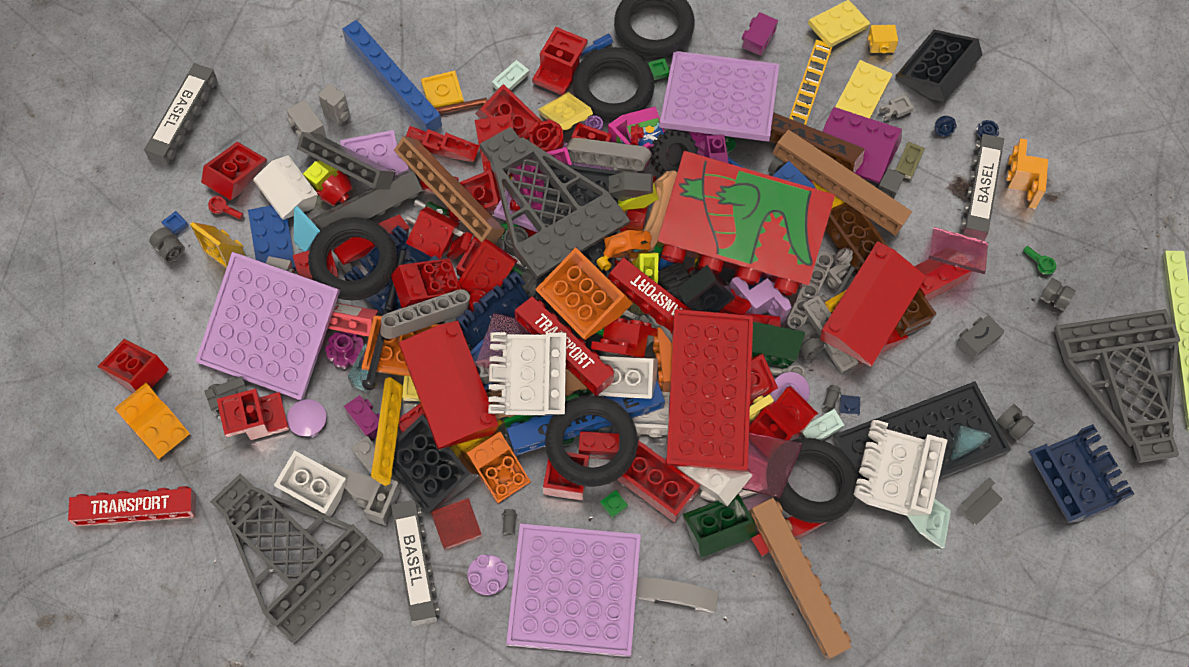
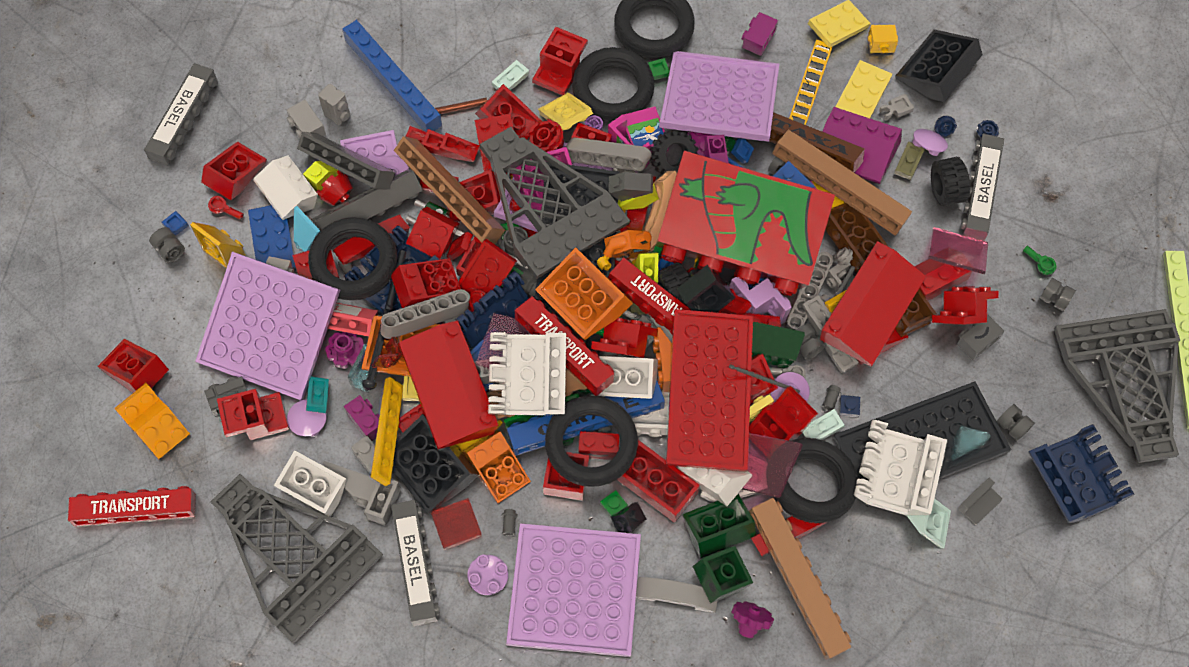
(317, 395): none -> teal plate
(388, 359): none -> clear red bracket
(442, 89): yellow tile -> none
(599, 43): blue axle -> none
(629, 518): none -> black bracket
(636, 134): red plate -> none
(722, 574): none -> dark green brick
(742, 150): none -> blue plate
(751, 618): none -> magenta plant
(761, 377): none -> dark grey piece
(891, 182): dark grey brick -> none
(930, 141): none -> lavender dish
(950, 181): none -> black tyre
(965, 305): none -> red bracket
(1027, 173): light orange bracket -> none

